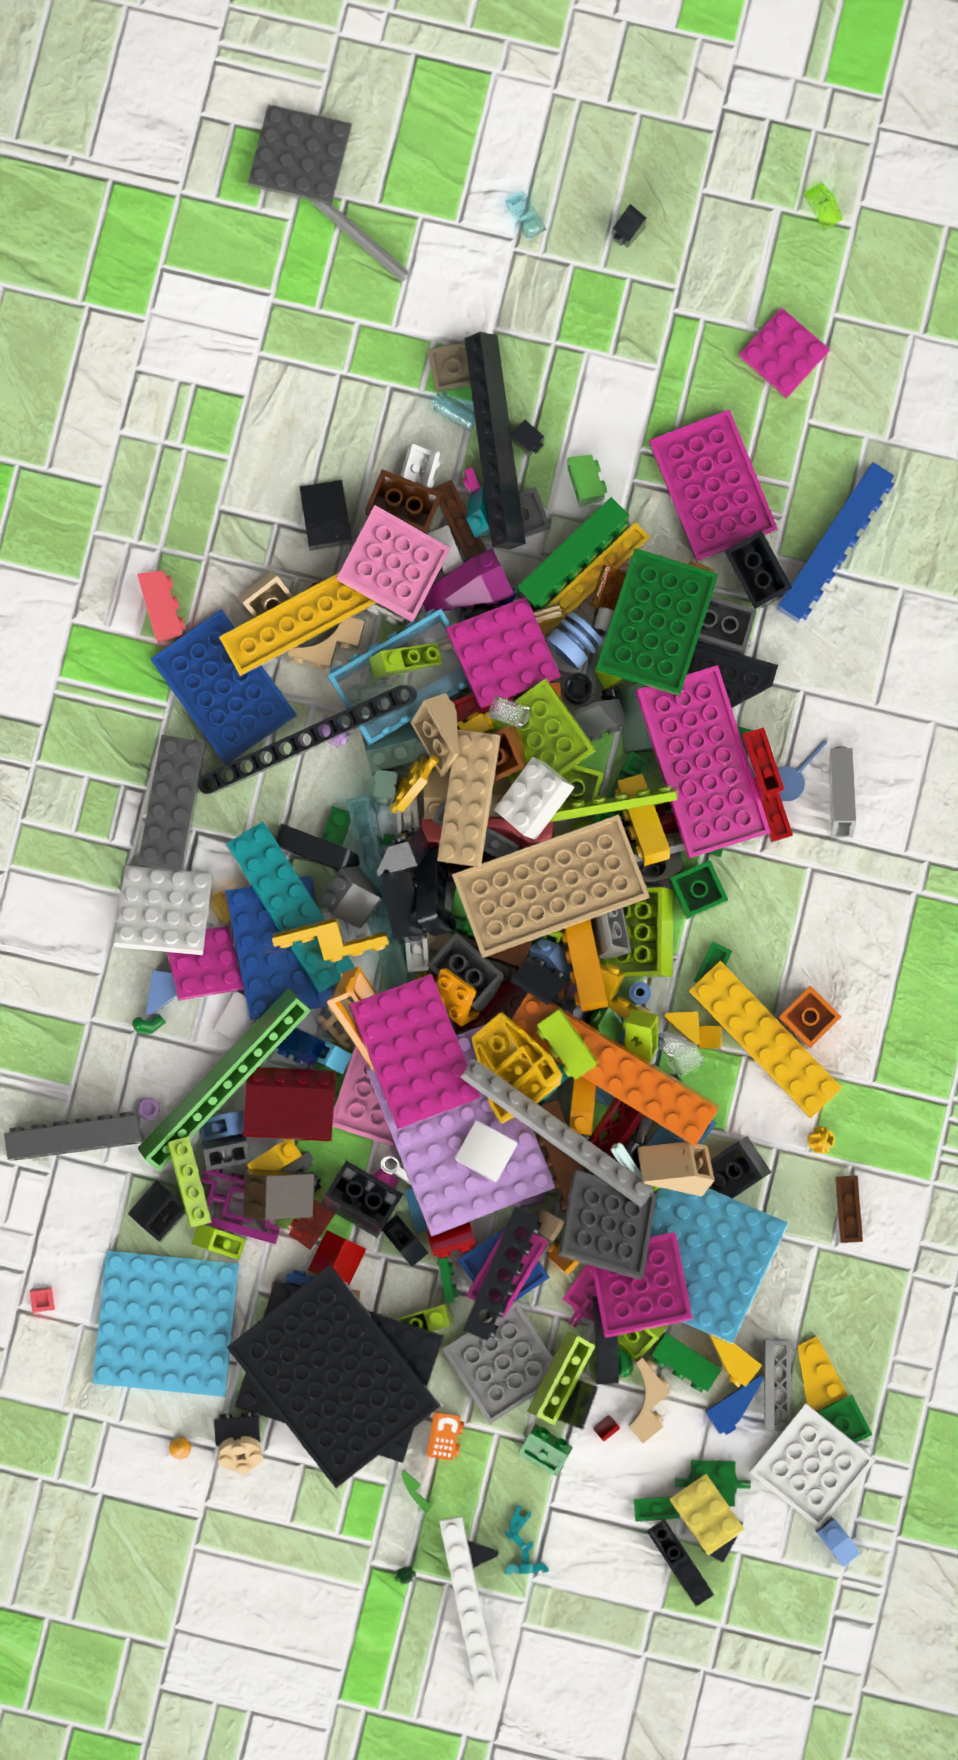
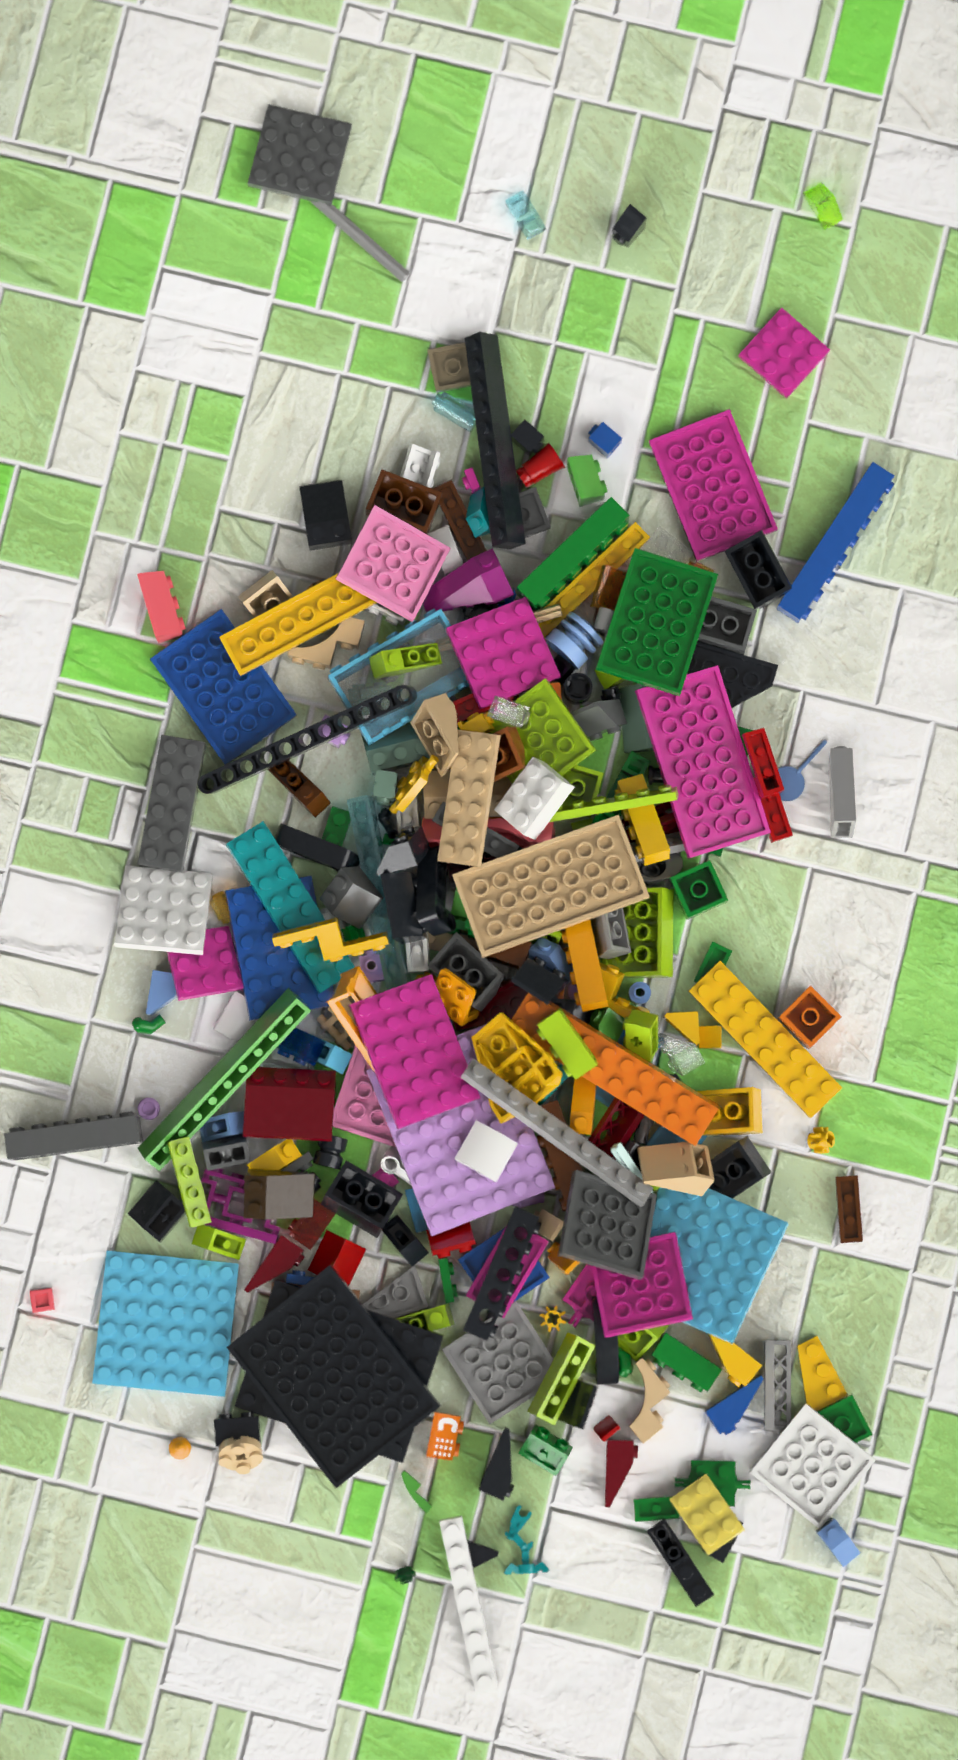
(279, 1260): none -> dark red slope
(300, 787): none -> reddish brown slope
(330, 1152): none -> black wheel
(352, 933): none -> green plate
(376, 974): none -> lavender brick
(387, 822): none -> black arm
(400, 1297): none -> light grey wing
(499, 1471): none -> black slope
(540, 466): none -> red plant
(554, 1312): none -> yellow gear
(564, 668): none -> black plate
(604, 439): none -> blue brick
(618, 1464): none -> dark red slope
(654, 775): none -> black bush
(737, 1113): none -> yellow slope

